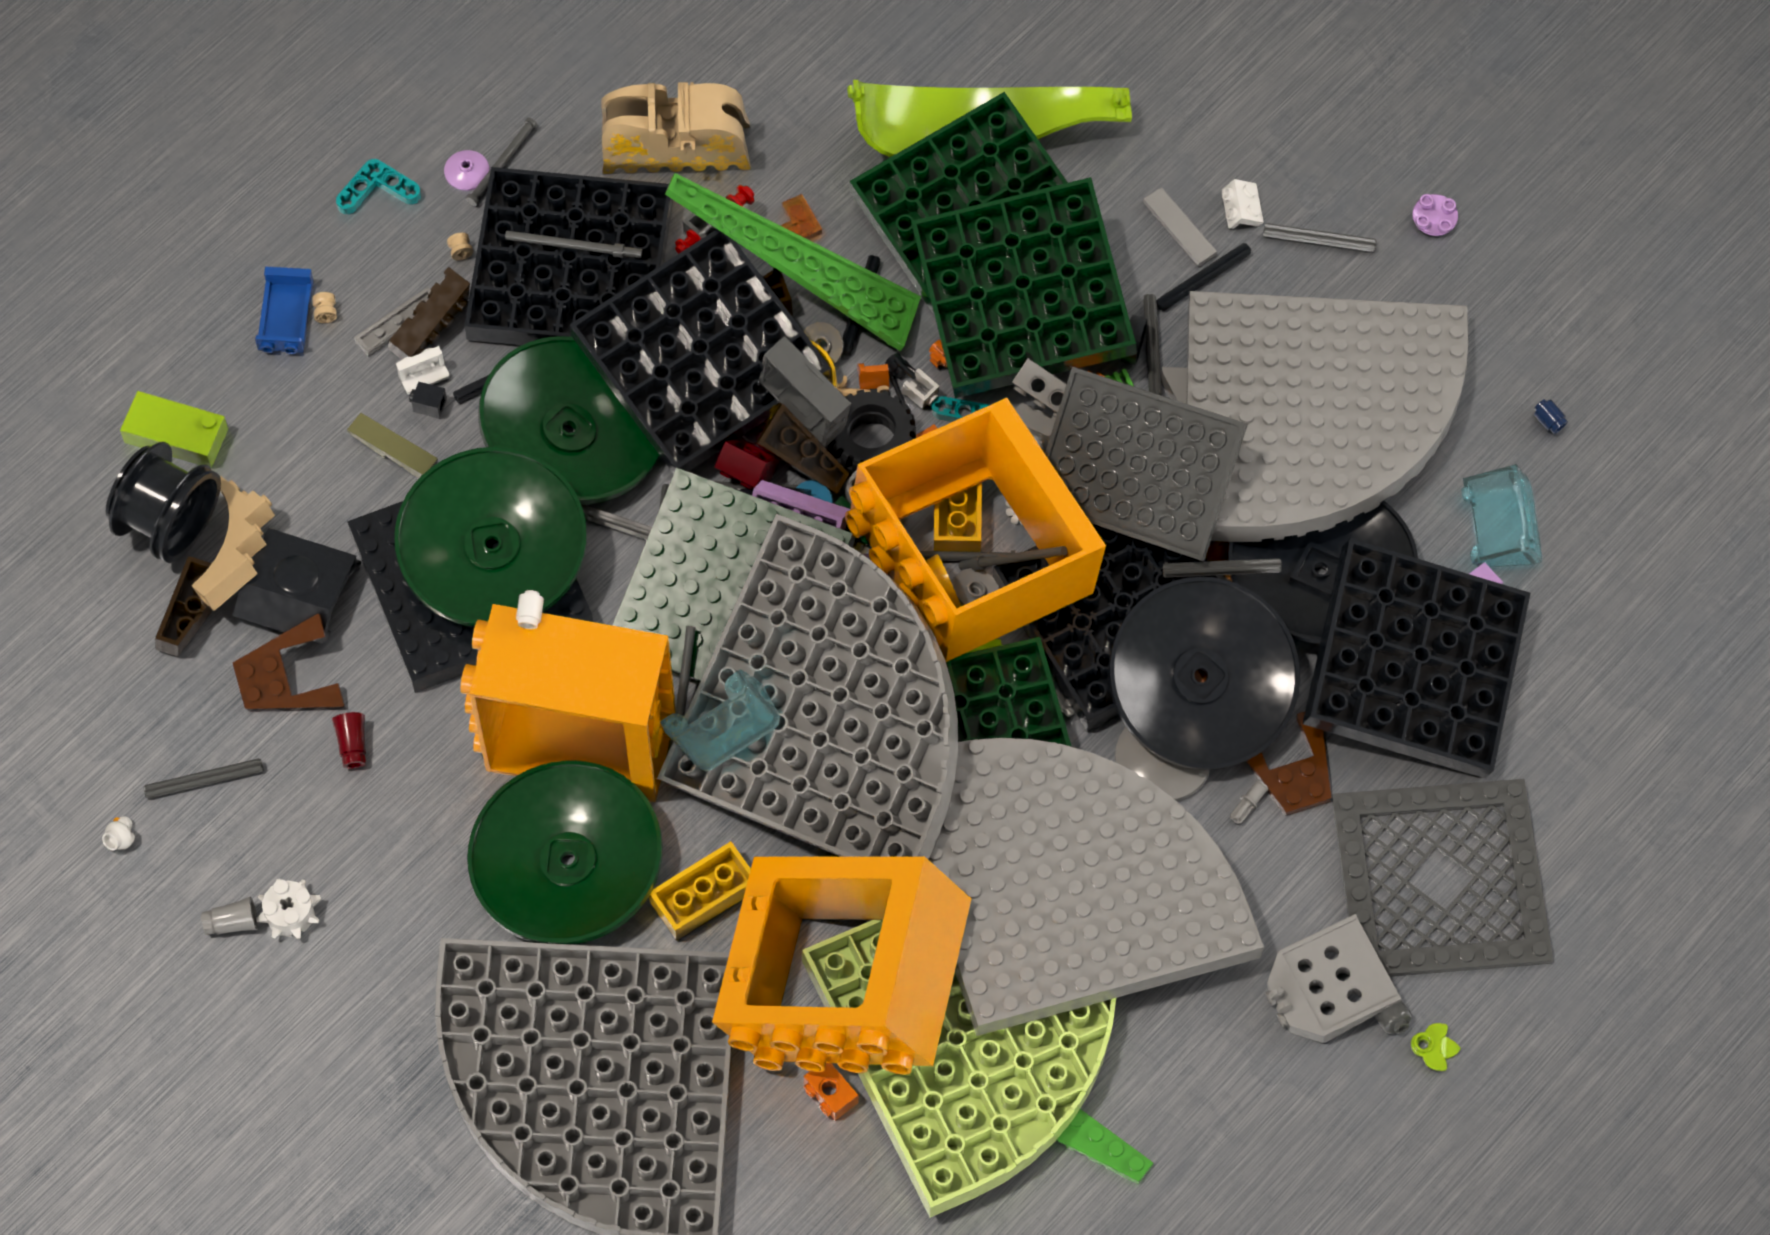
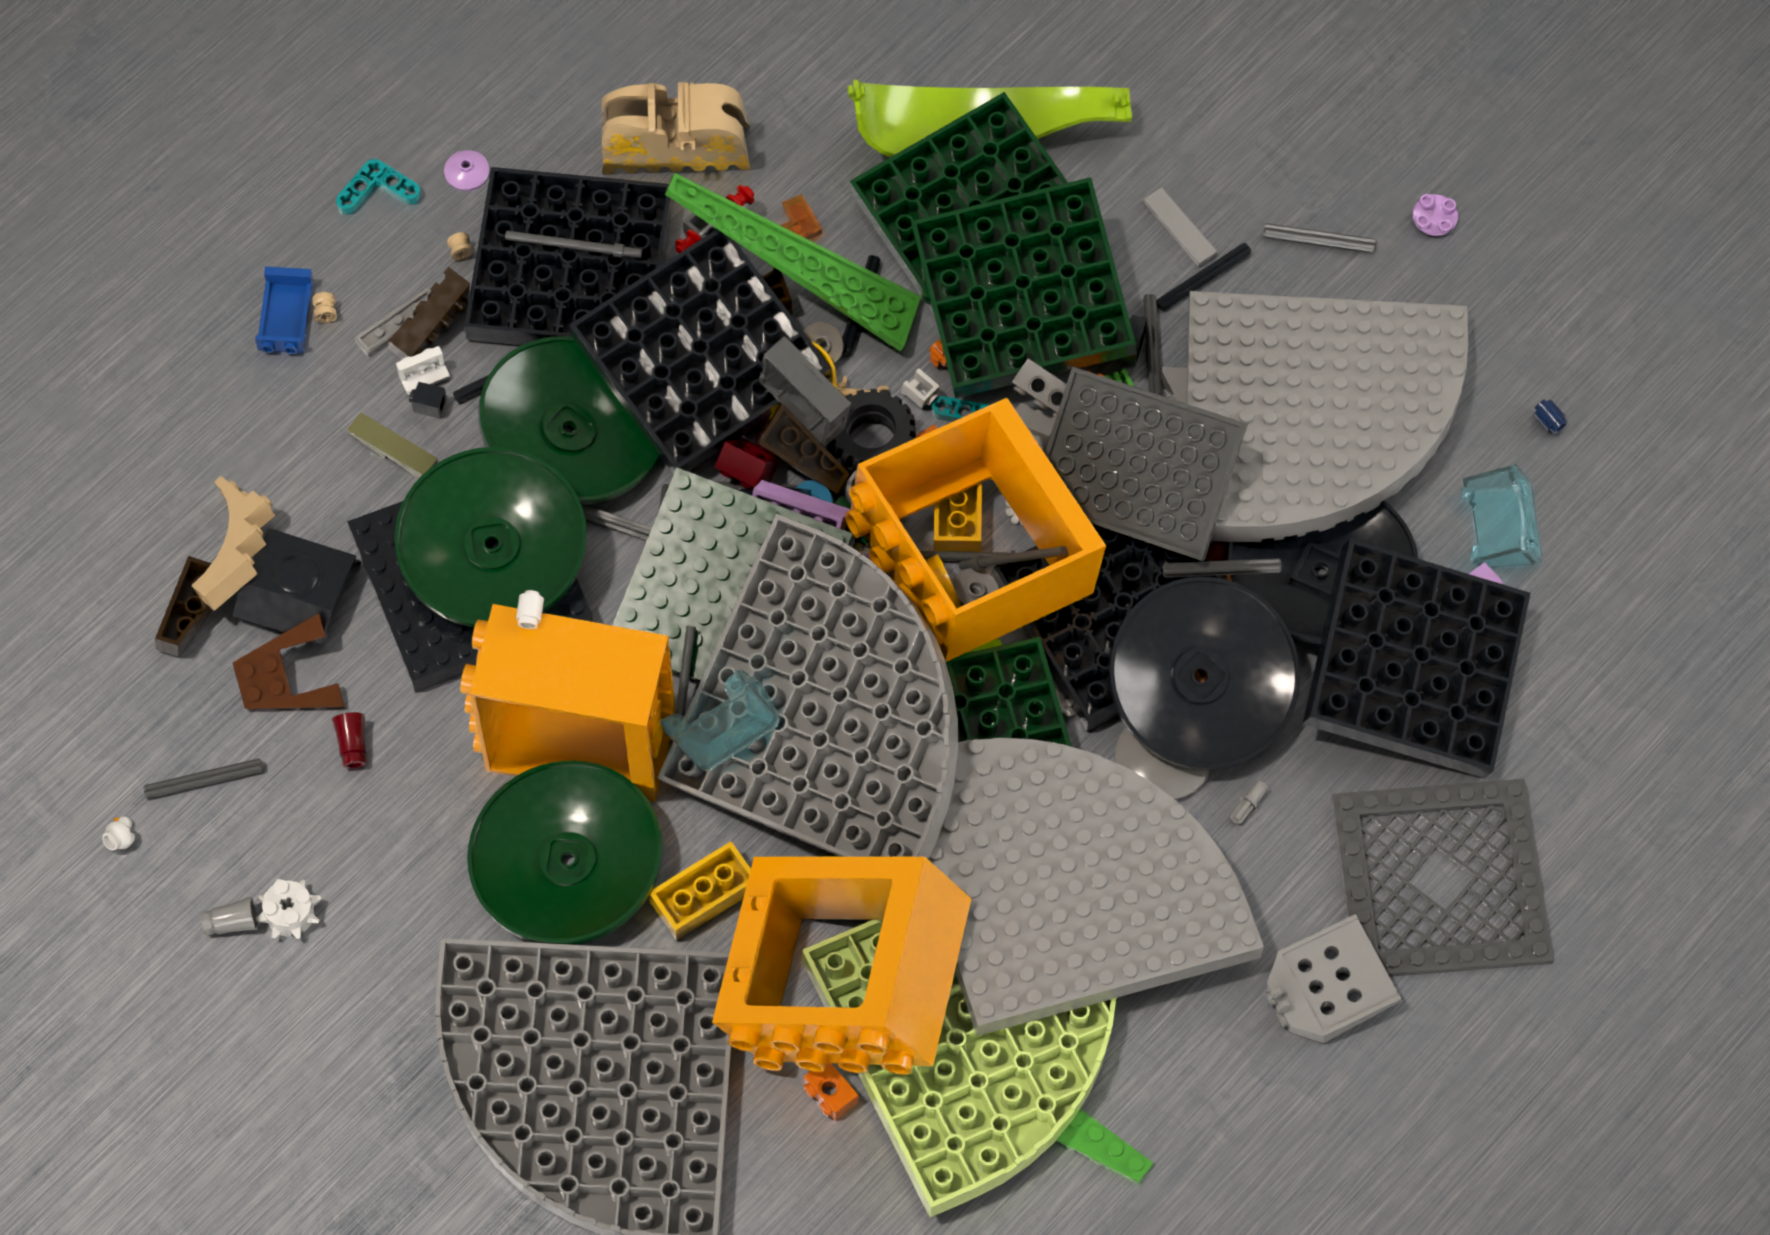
(162, 501): black wheel -> none
(190, 431): lime brick -> none
(530, 125): dark grey bar -> none
(873, 376): orange tile -> none
(899, 367): black plant -> none
(1242, 204): white bracket -> none
(1300, 783): reddish brown wing -> none
(1394, 1018): dark grey head -> none
(1438, 1046): lime plate -> none

